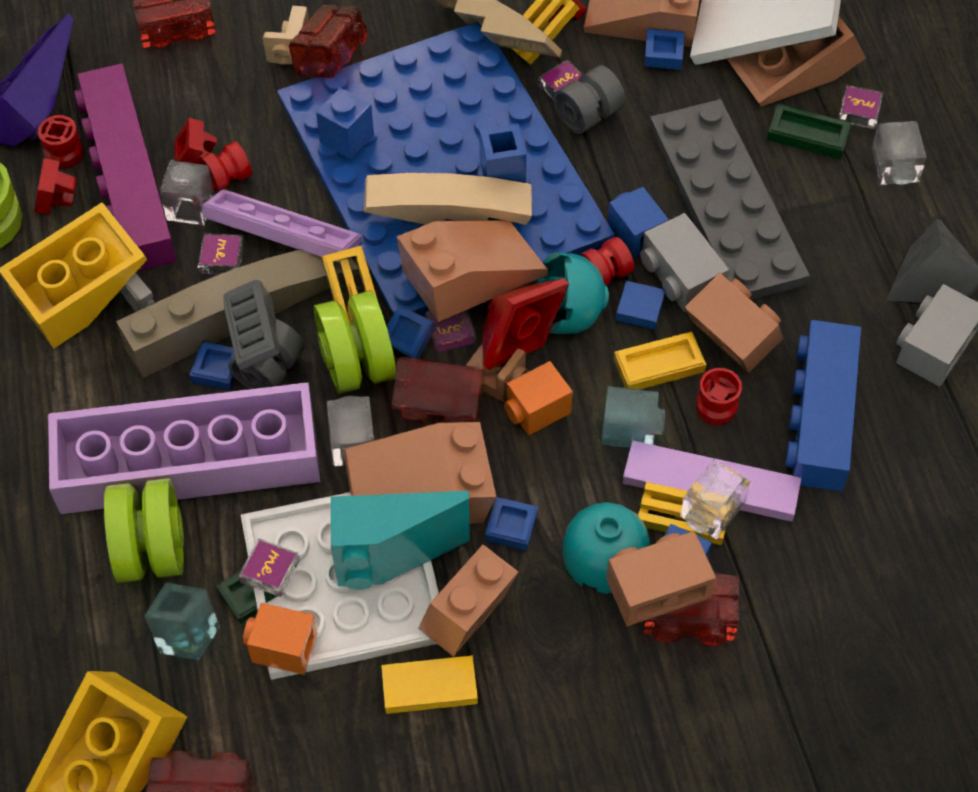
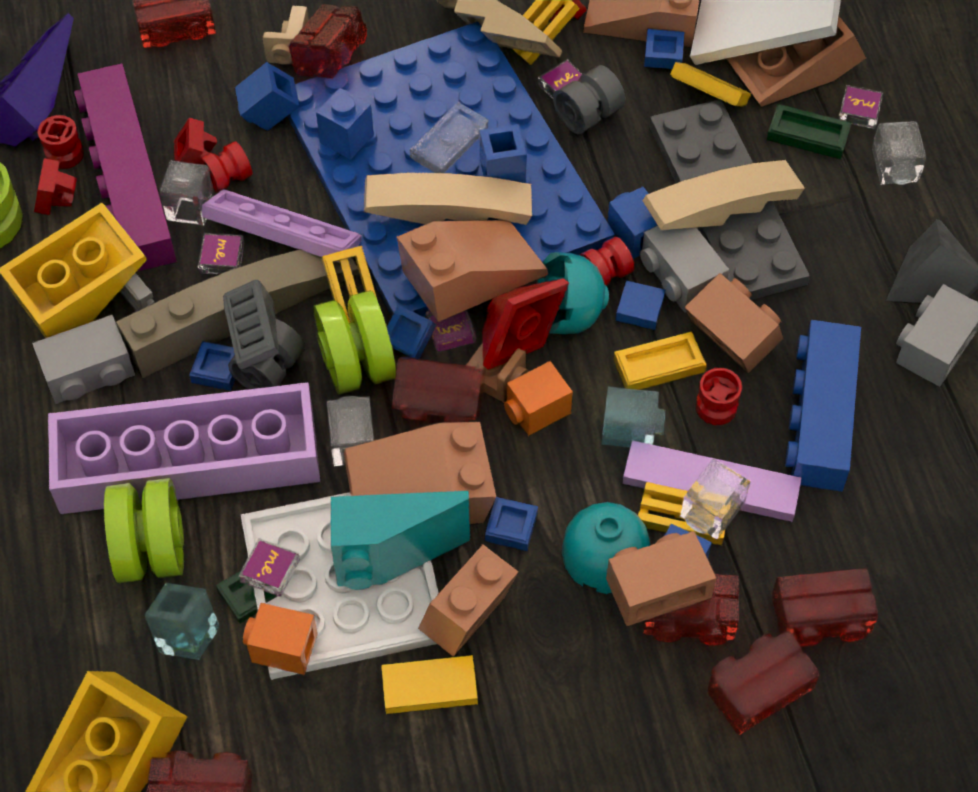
(84, 359): none -> light grey brick
(266, 96): none -> blue brick
(448, 138): none -> clear tile
(710, 84): none -> yellow tile
(716, 195): none -> tan slope
(762, 680): none -> clear red brick
(825, 606): none -> clear red brick

